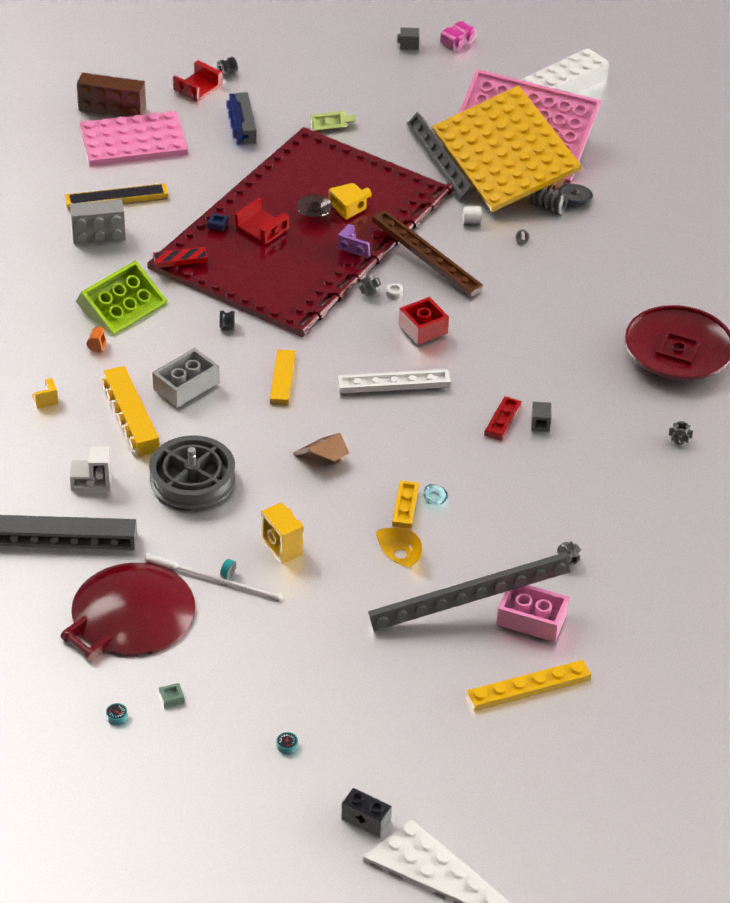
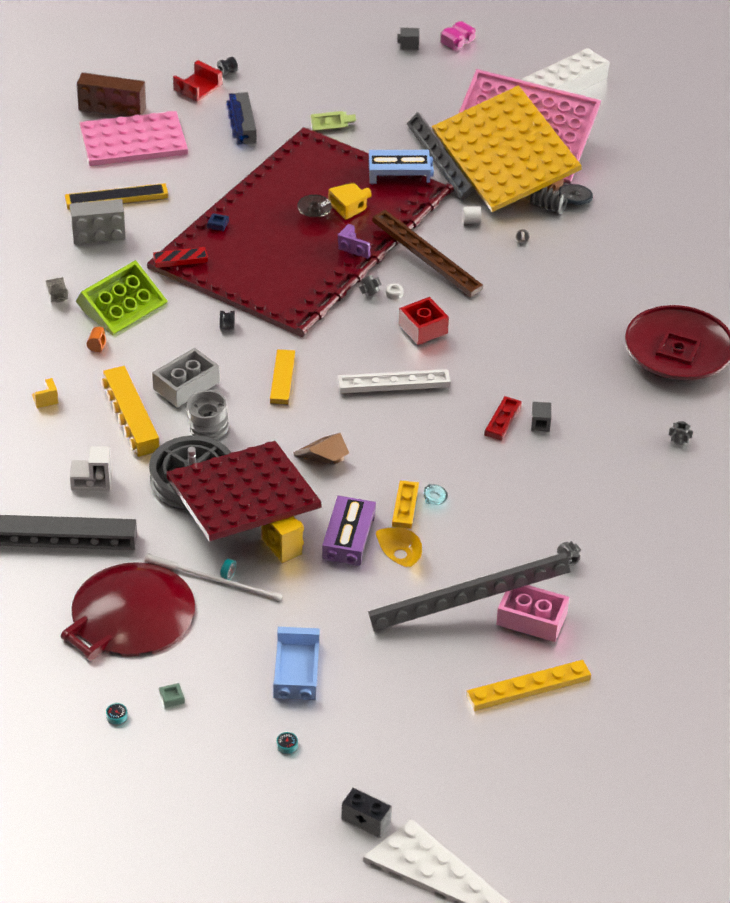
(56, 290): none -> clear smoke bracket
(208, 414): none -> light grey wheel
(243, 490): none -> dark red plate
(259, 223): red panel -> none
(296, 663): none -> light blue panel
(348, 530): none -> medium lavender panel
(400, 163): none -> light blue panel

